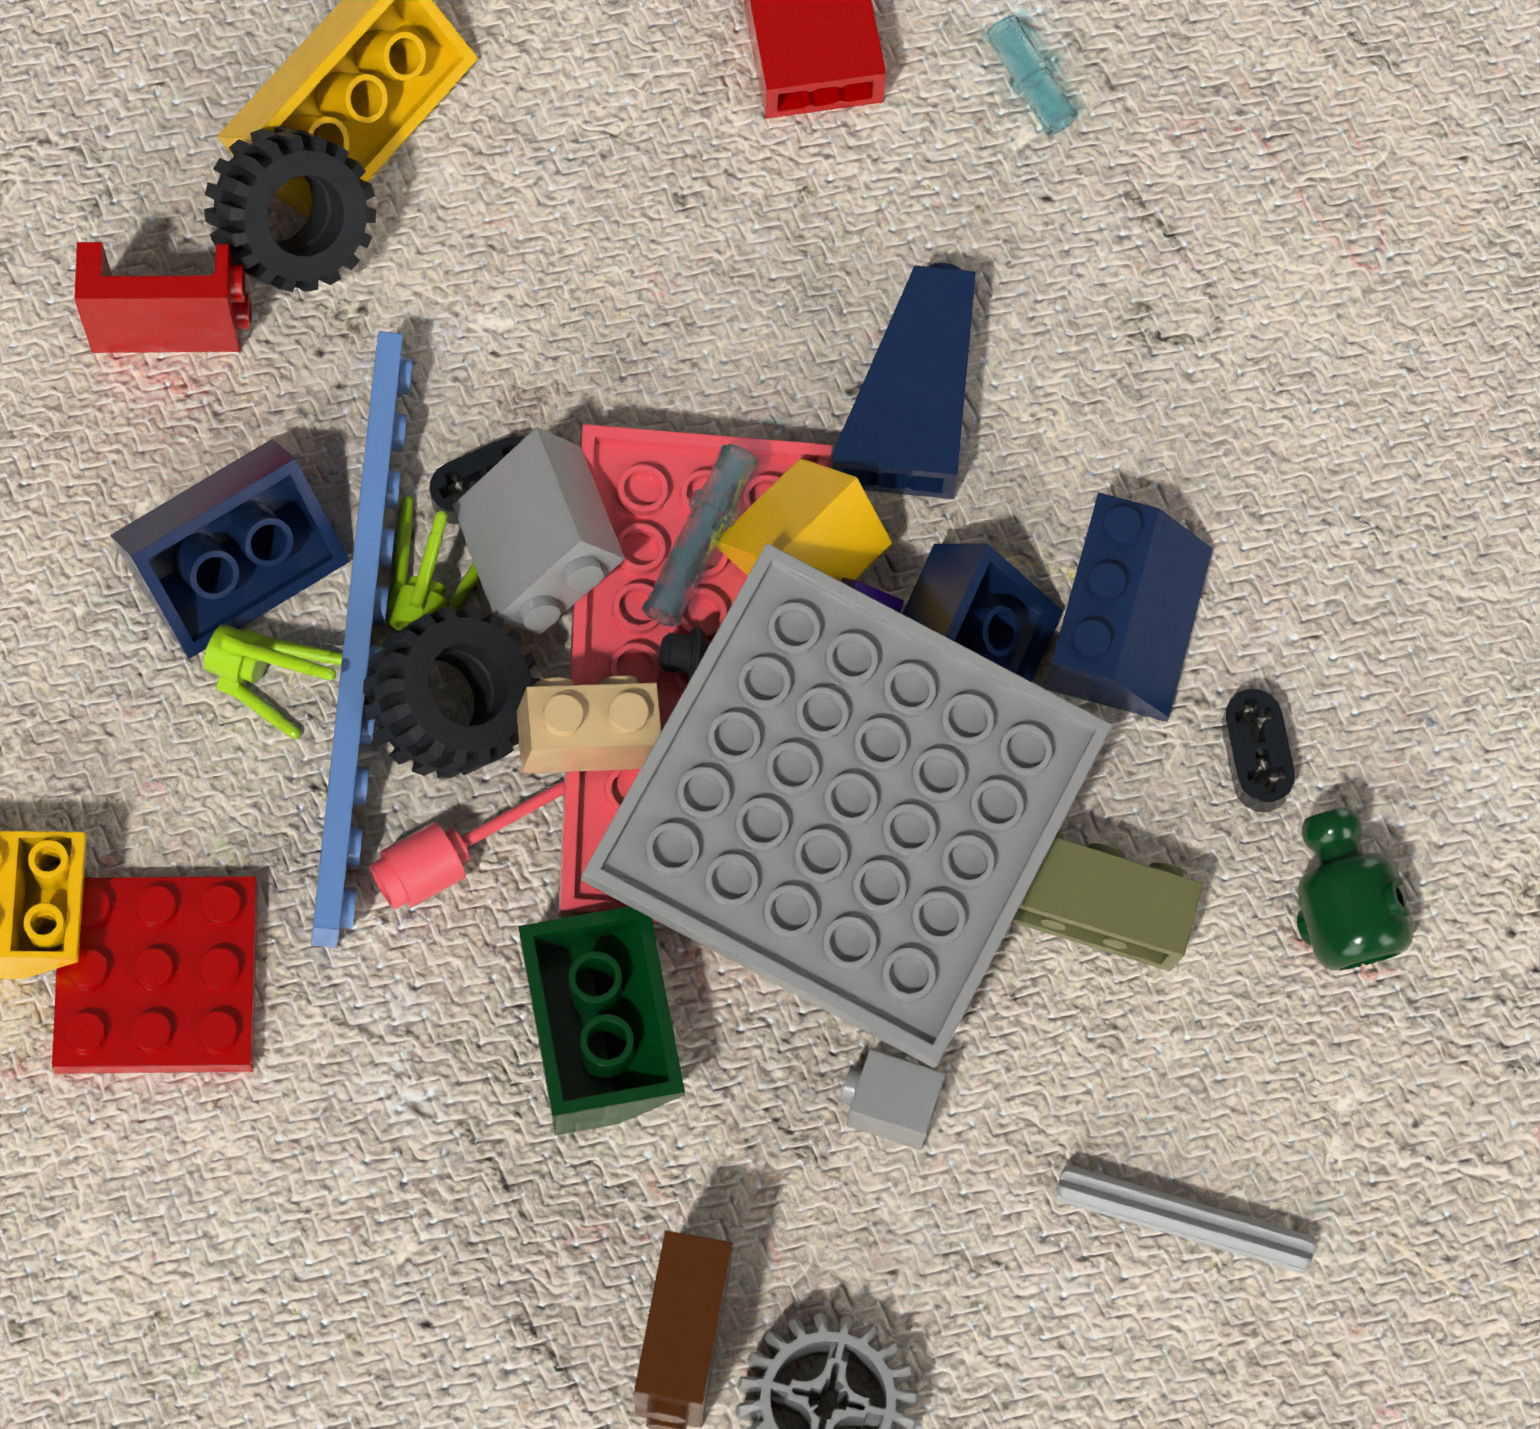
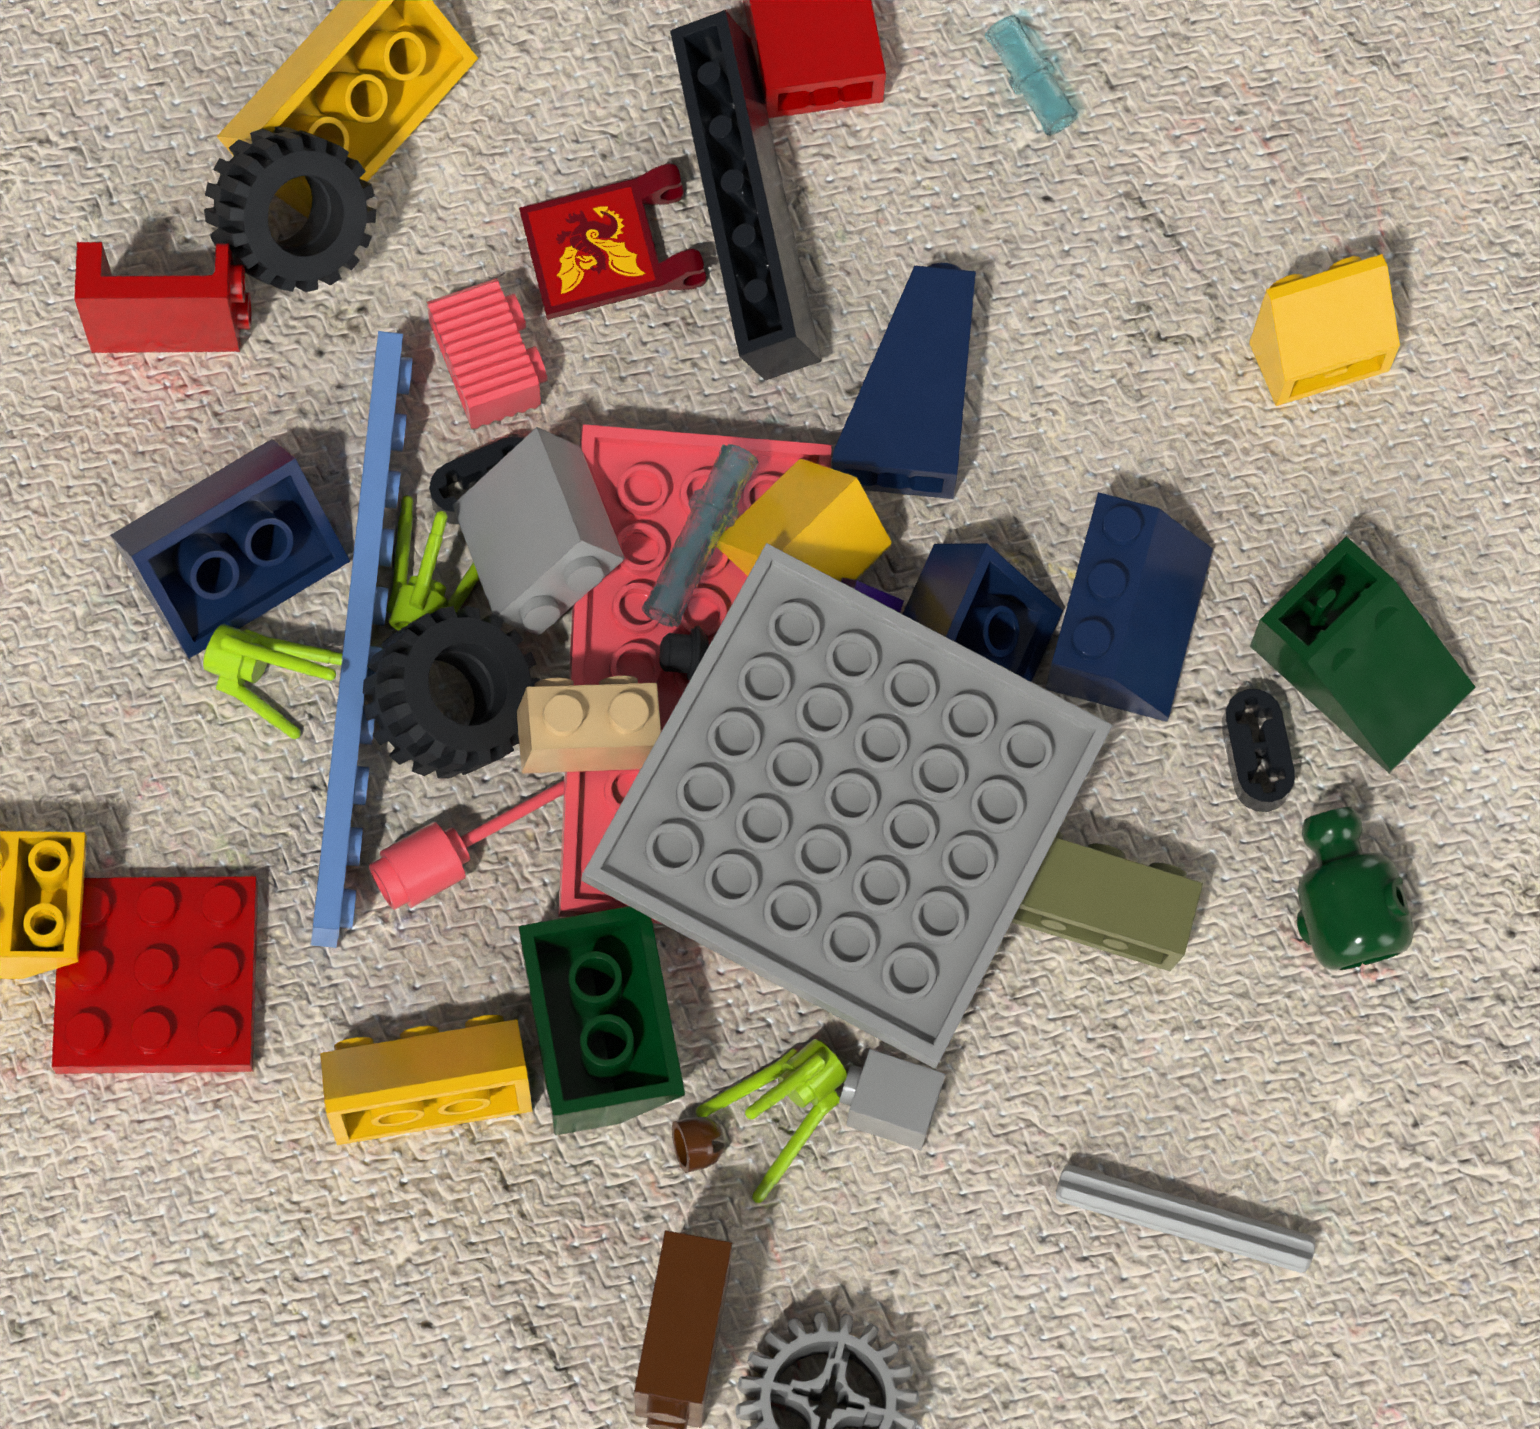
(425, 1080): none -> yellow slope
(486, 353): none -> coral brick
(600, 247): none -> flag
(694, 1143): none -> reddish brown hinge
(745, 196): none -> black brick
(804, 1078): none -> lime plant
(1326, 329): none -> yellow slope
(1362, 655): none -> dark green slope

